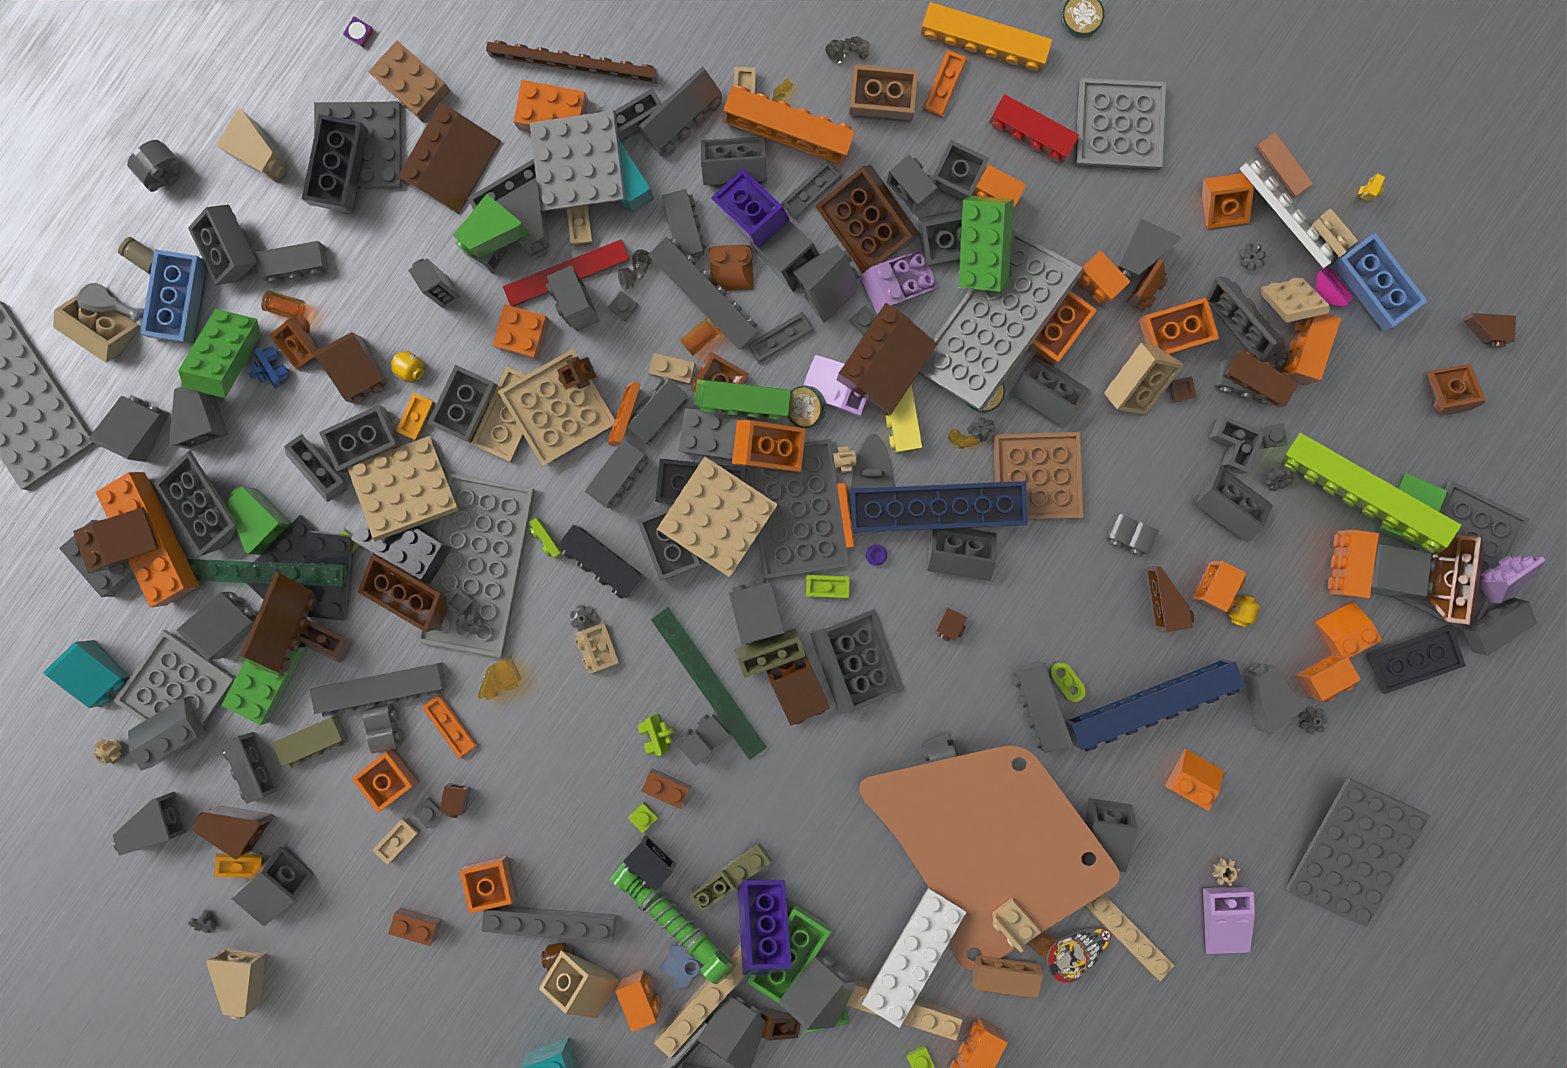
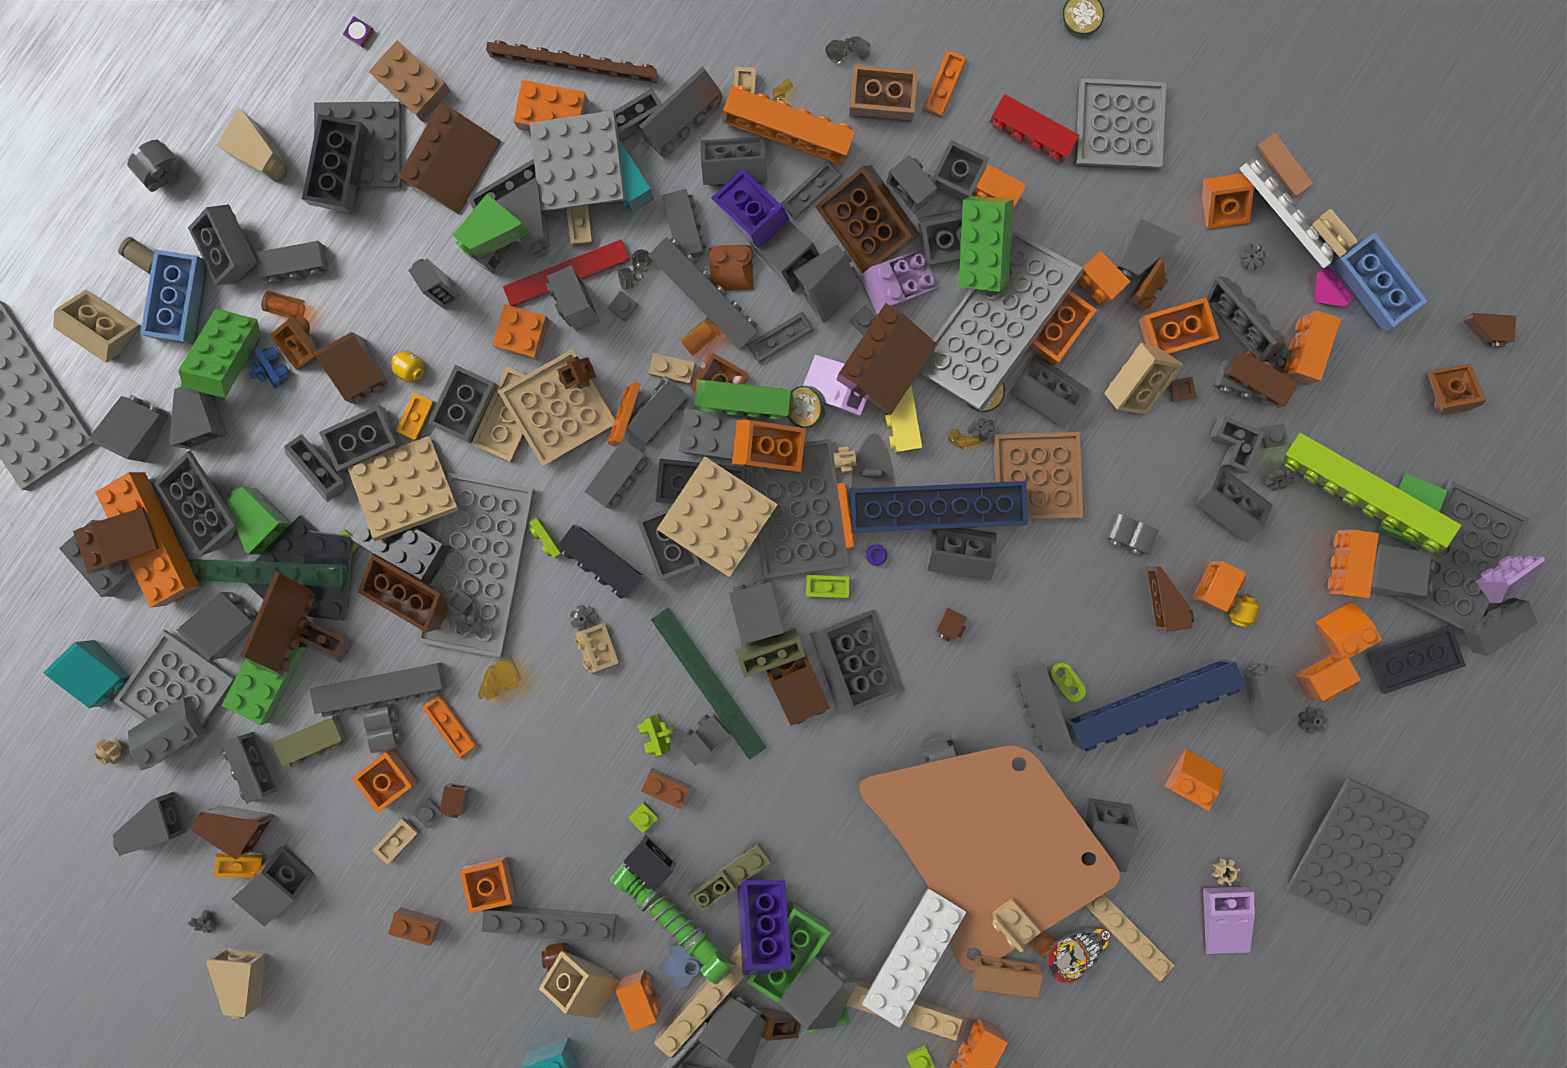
(96, 299): light grey piece -> none
(986, 37): light orange brick -> none
(1294, 300): tan plate -> none
(1372, 189): yellow plate -> none
(1457, 579): dark orange wedge -> none

